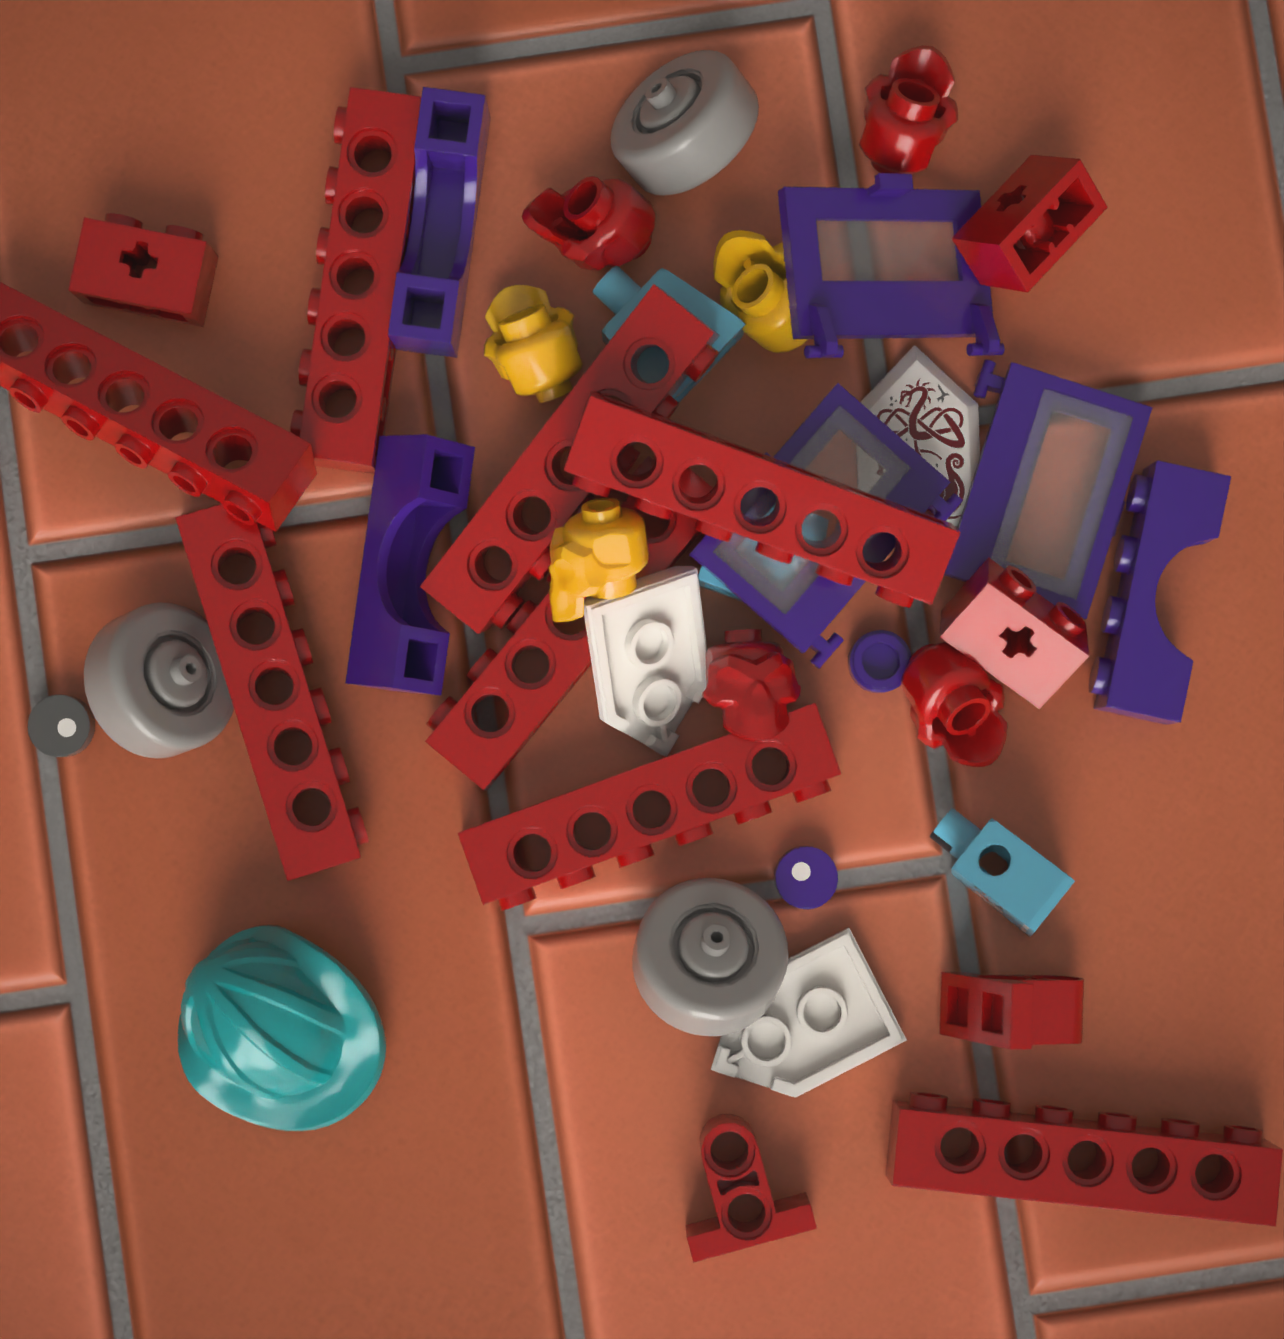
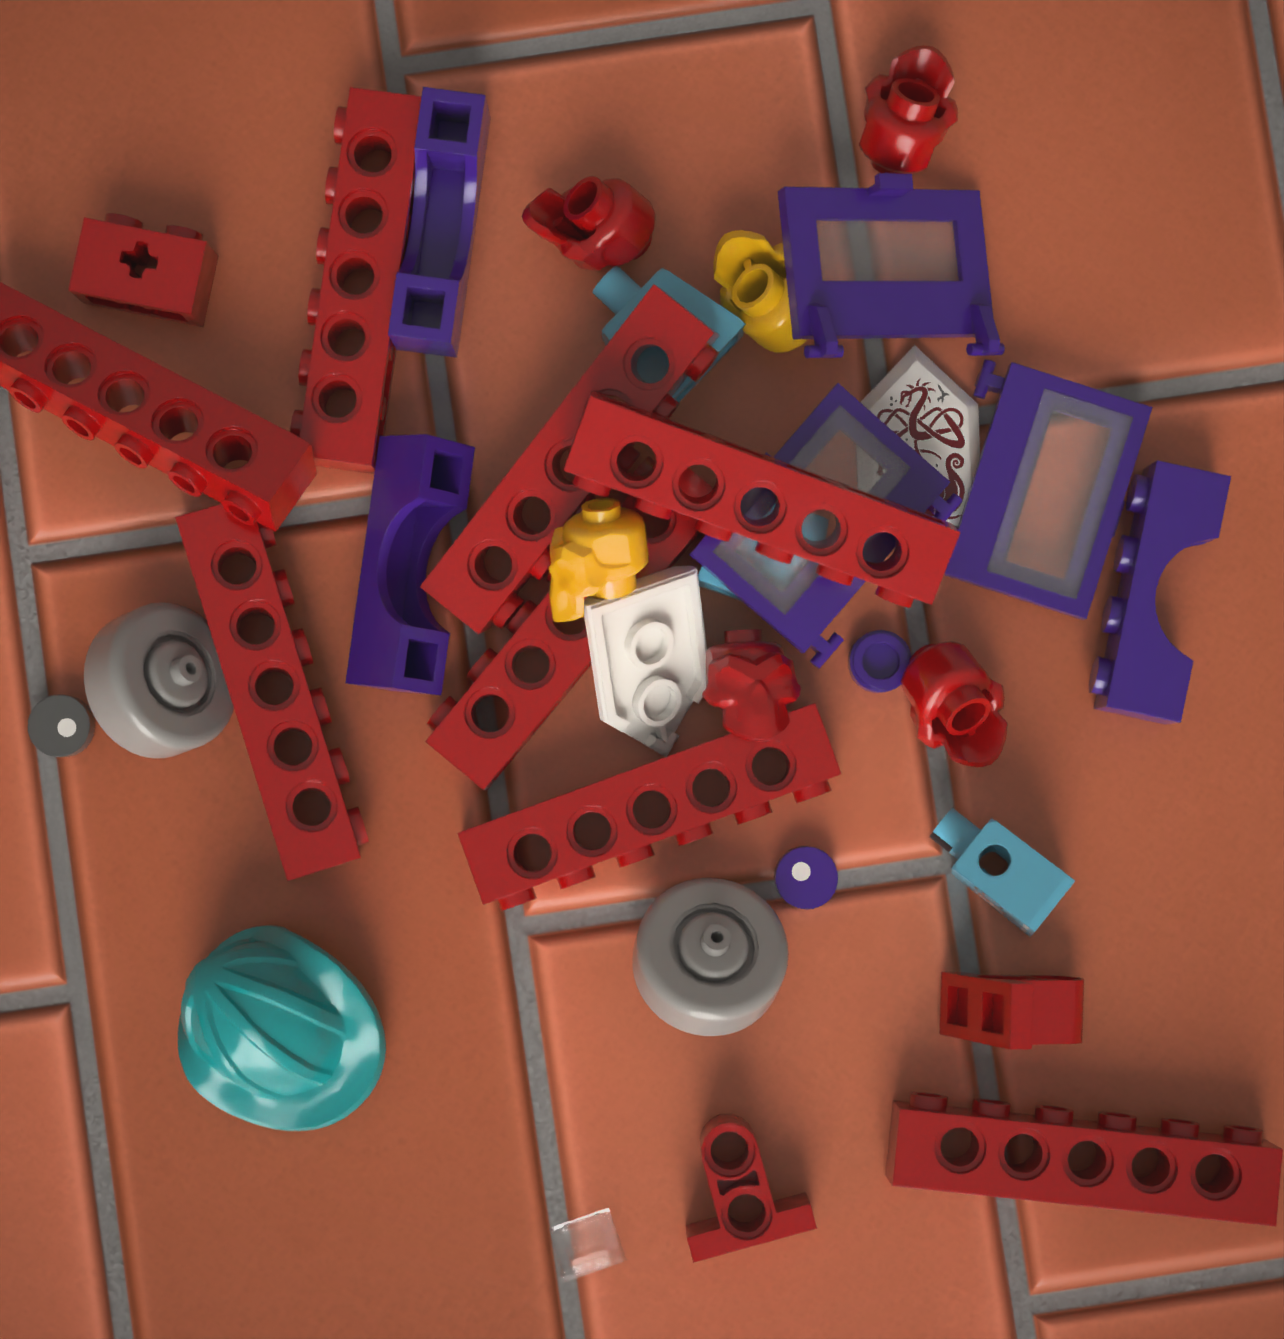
(532, 342): yellow head -> none
(587, 1245): none -> clear slope
(684, 123): light grey wheel -> none
(819, 1024): white tile -> none
(1025, 660): brick -> none
(1030, 222): red brick -> none

